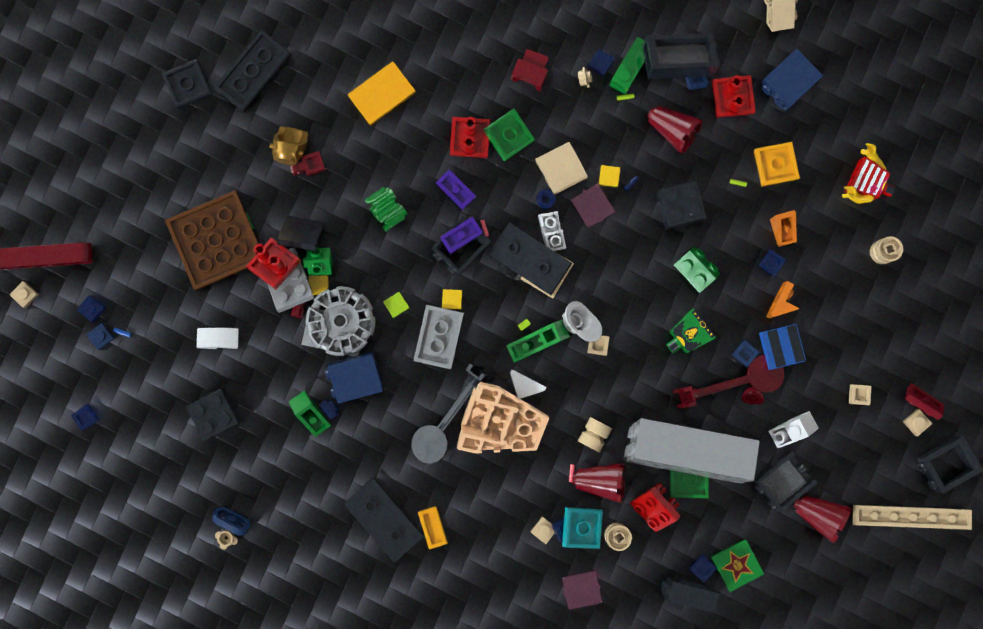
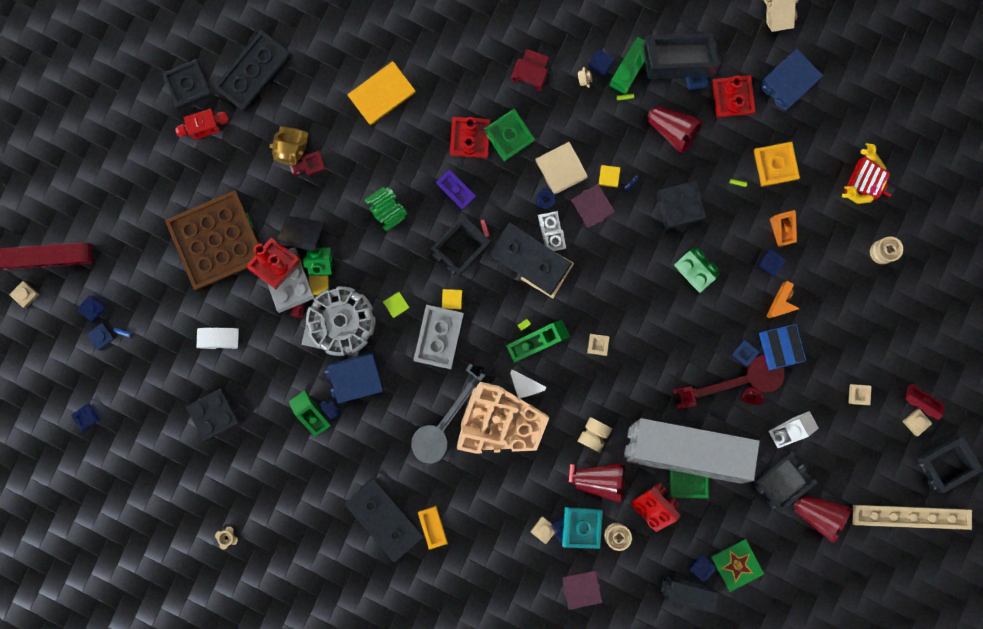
(202, 124): none -> red piece
(231, 521): dark blue plate -> none
(461, 235): dark purple plate -> none
(582, 322): white piece -> none
(689, 333): torso -> none

